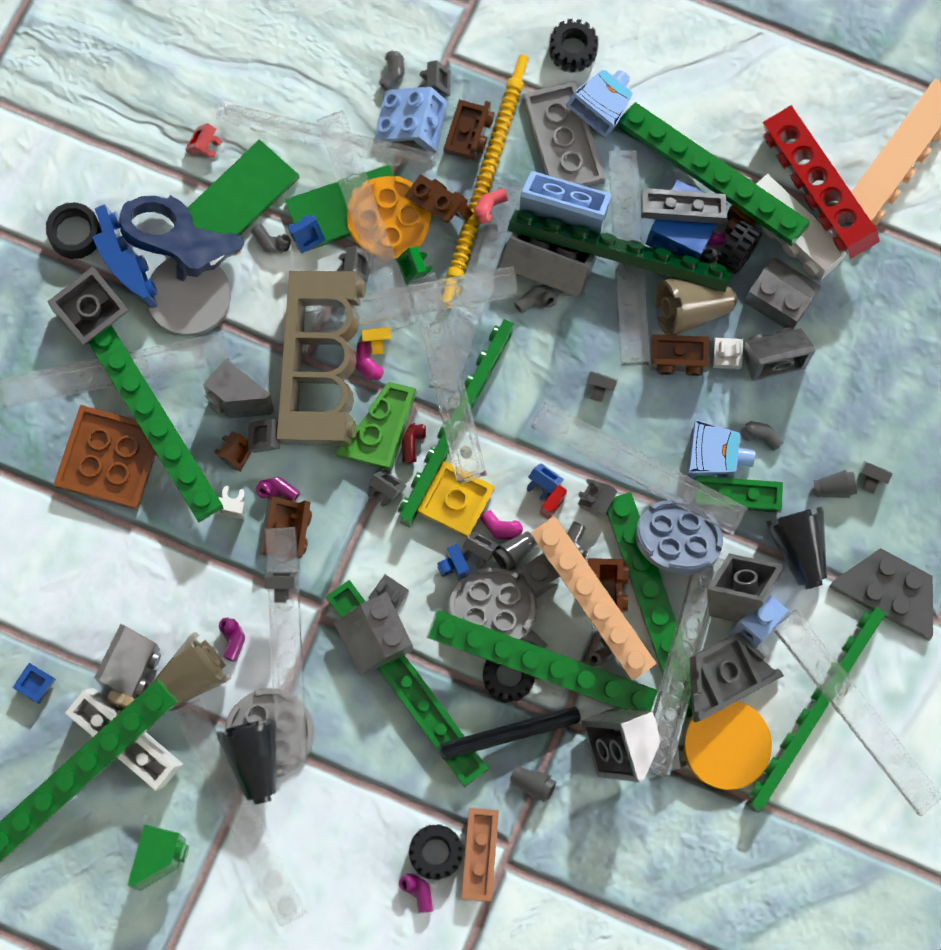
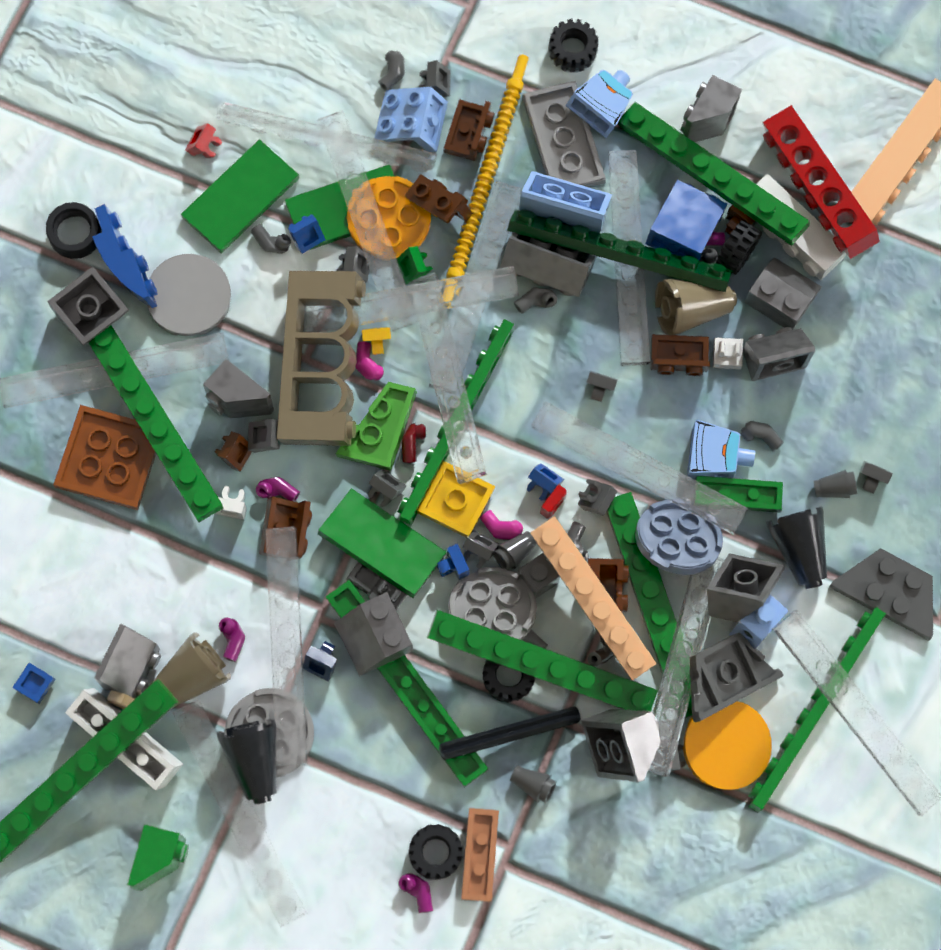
(191, 247): dark blue animal -> none
(281, 583): dark grey tile -> none
(320, 661): none -> dark blue tile
(363, 578): none -> dark grey tile
(381, 543): none -> green tile
(486, 205): coral arm -> none
(683, 206): plate -> none
(711, 111): none -> flat silver slope

